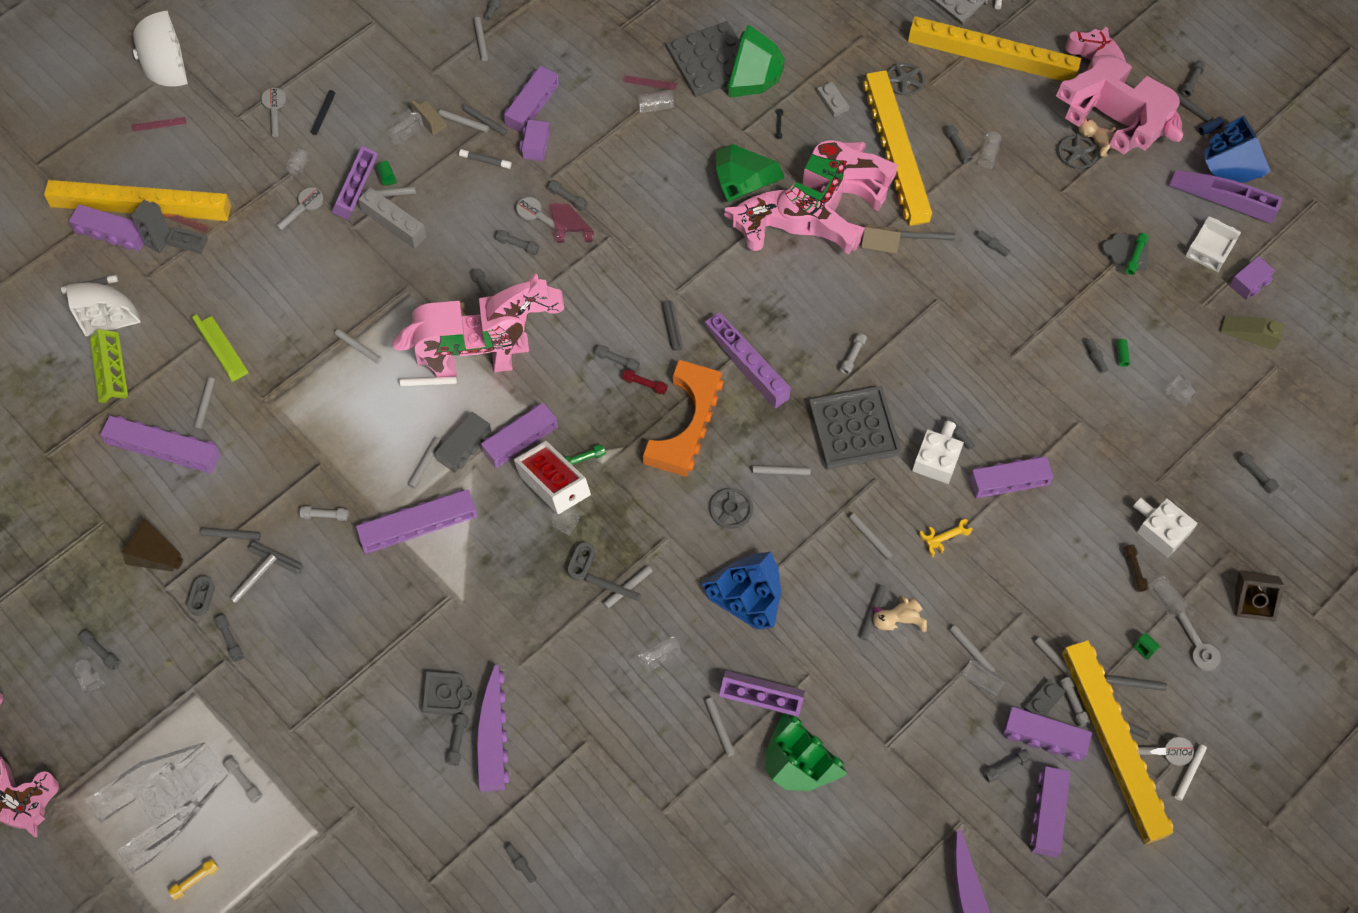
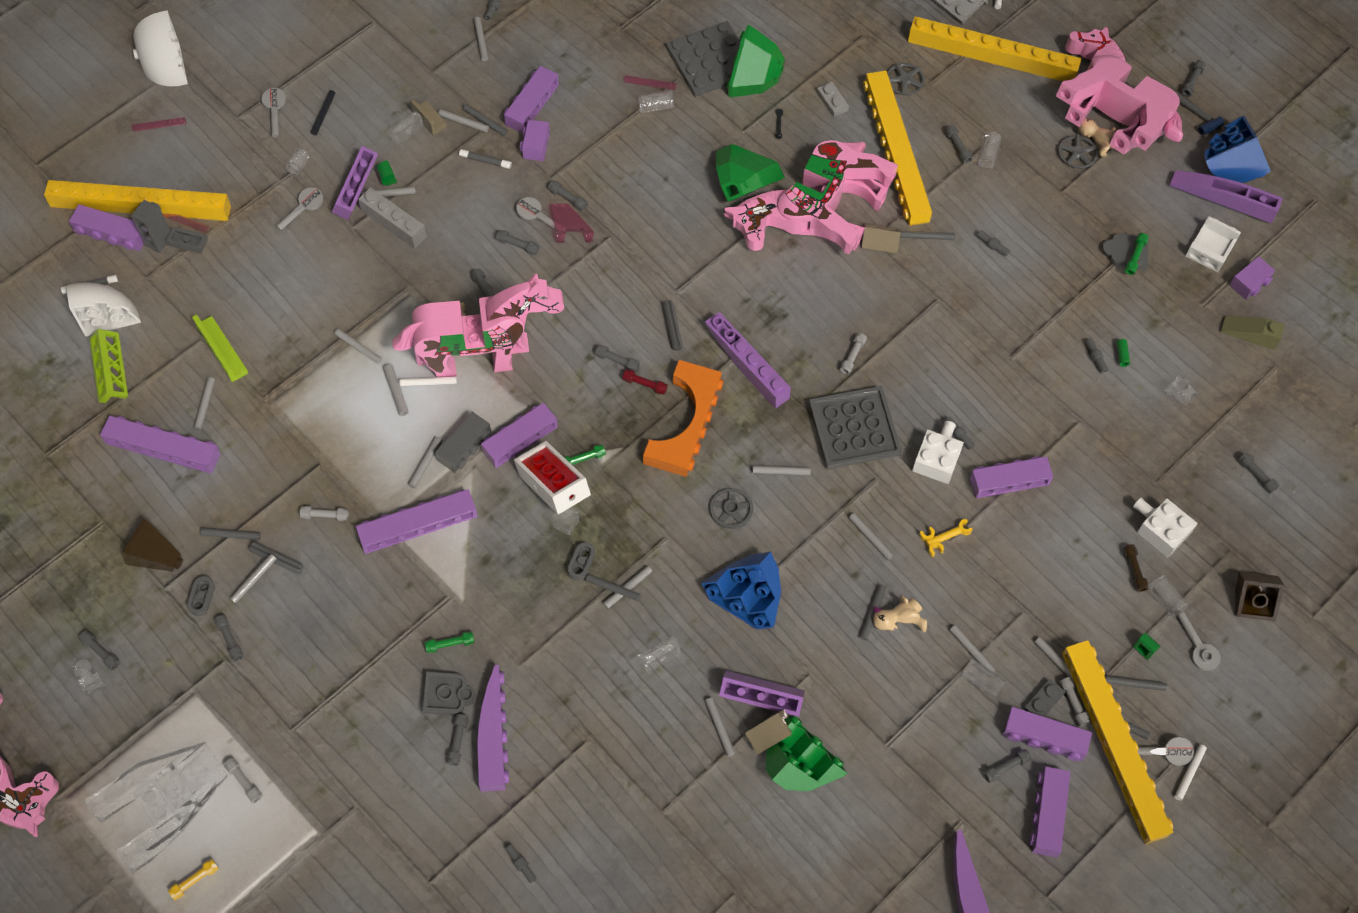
(396, 390): none -> light grey piece
(432, 645): none -> green bar
(769, 732): none -> dark tan panel

